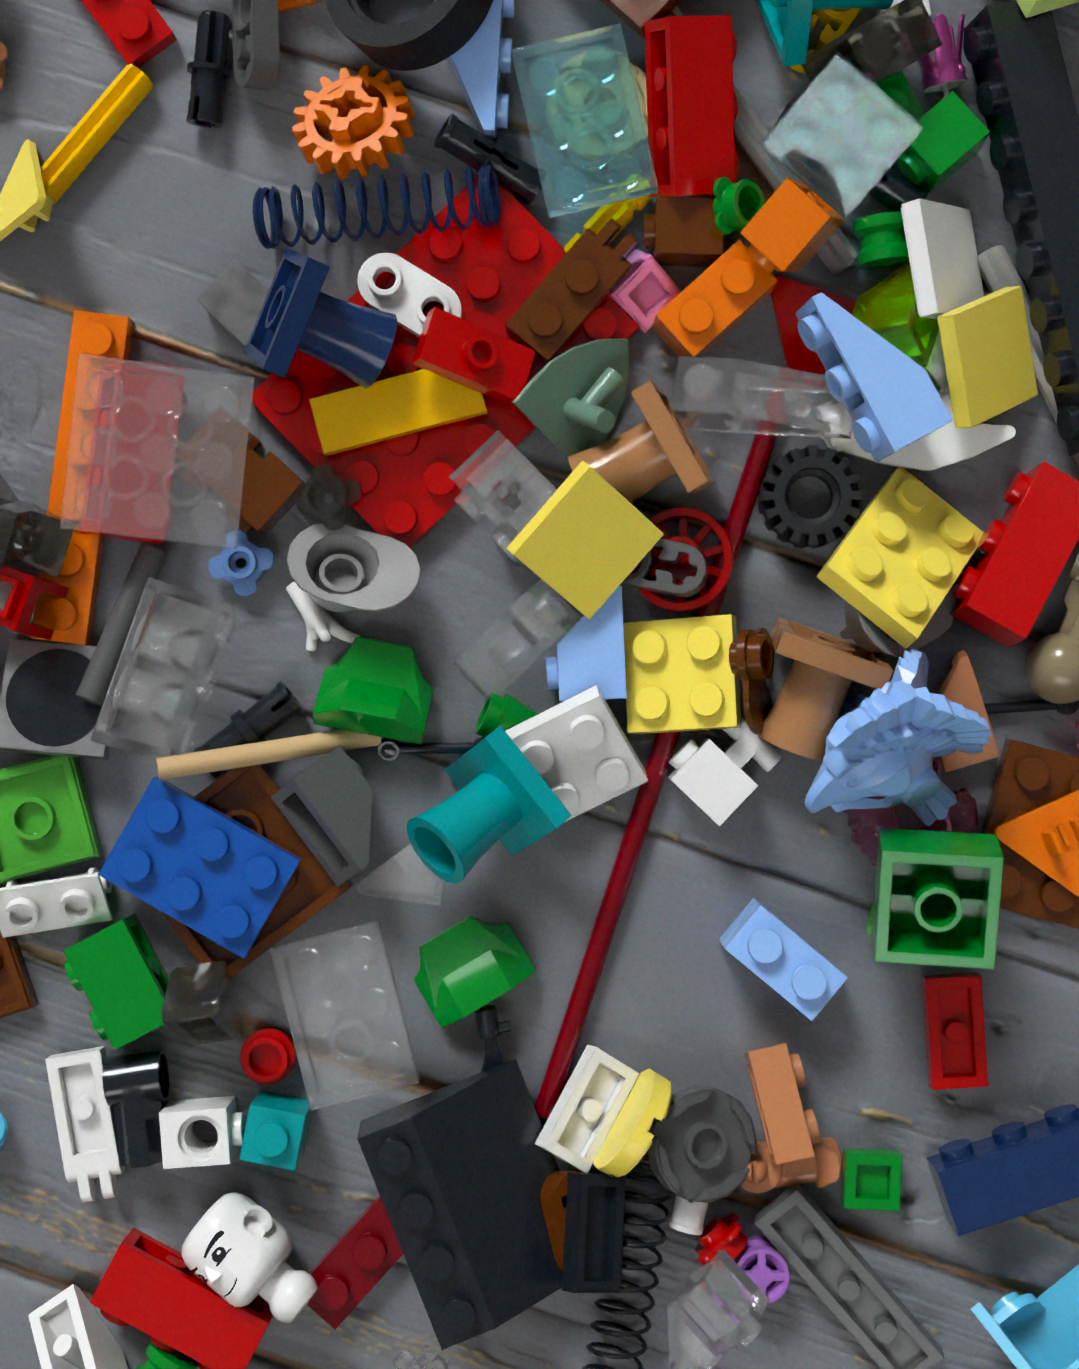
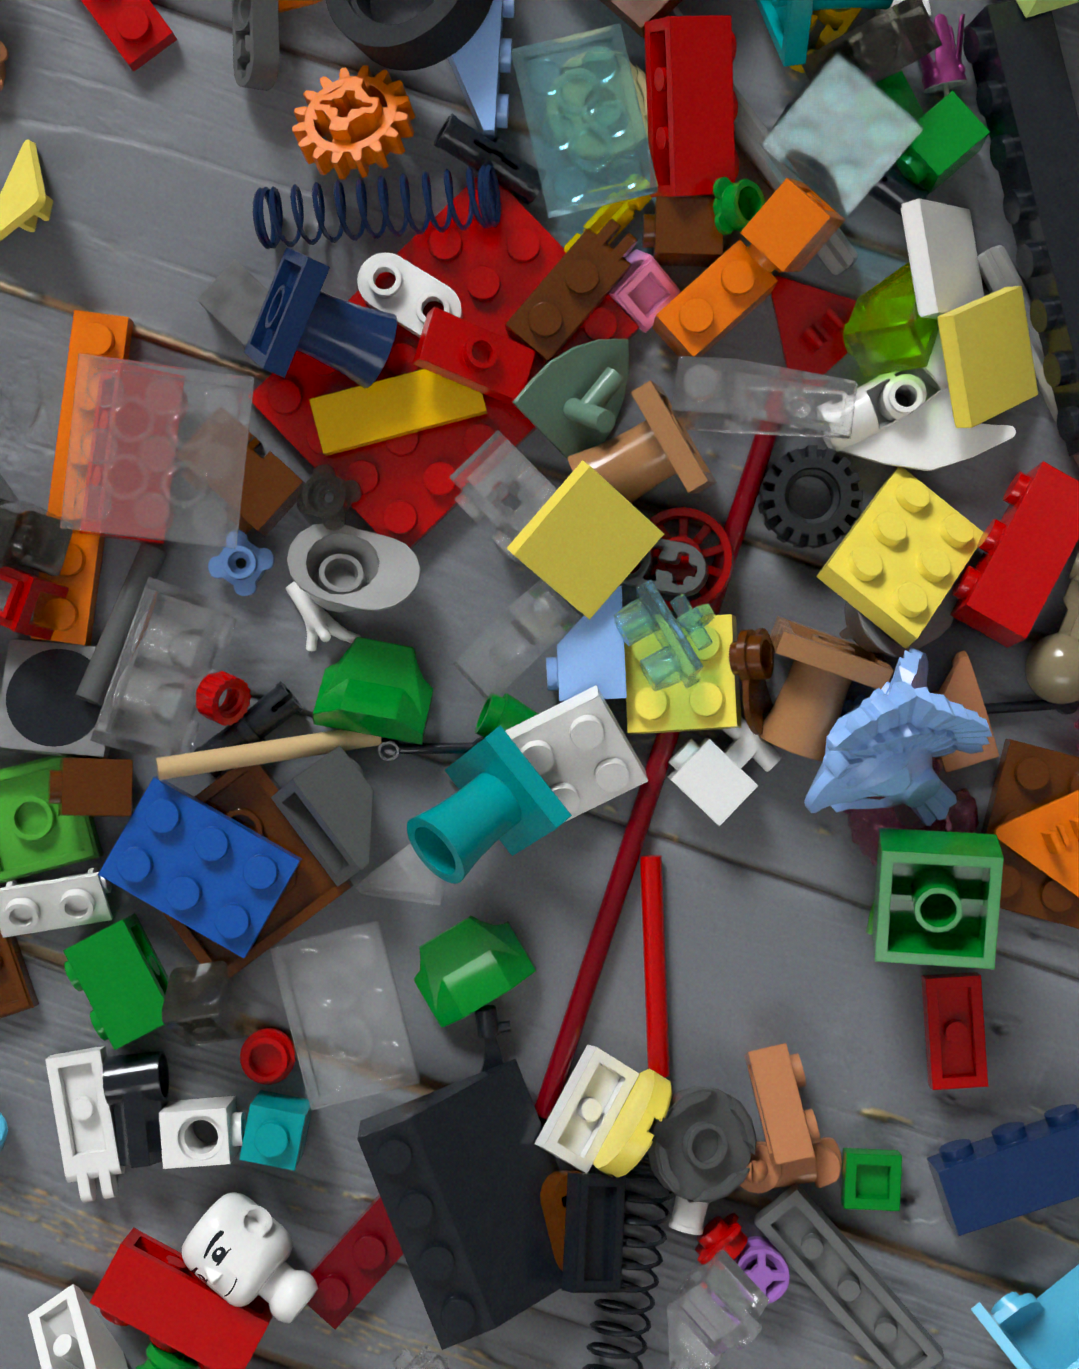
(92, 787): none -> reddish brown brick
(94, 130): yellow axle -> none
(209, 70): black axle -> none
(235, 703): none -> red axle
(654, 964): none -> red bar
(676, 658): none -> clear light blue hips
(782, 959): light blue brick -> none
(879, 384): light blue slope -> none
(881, 241): green wheel -> none

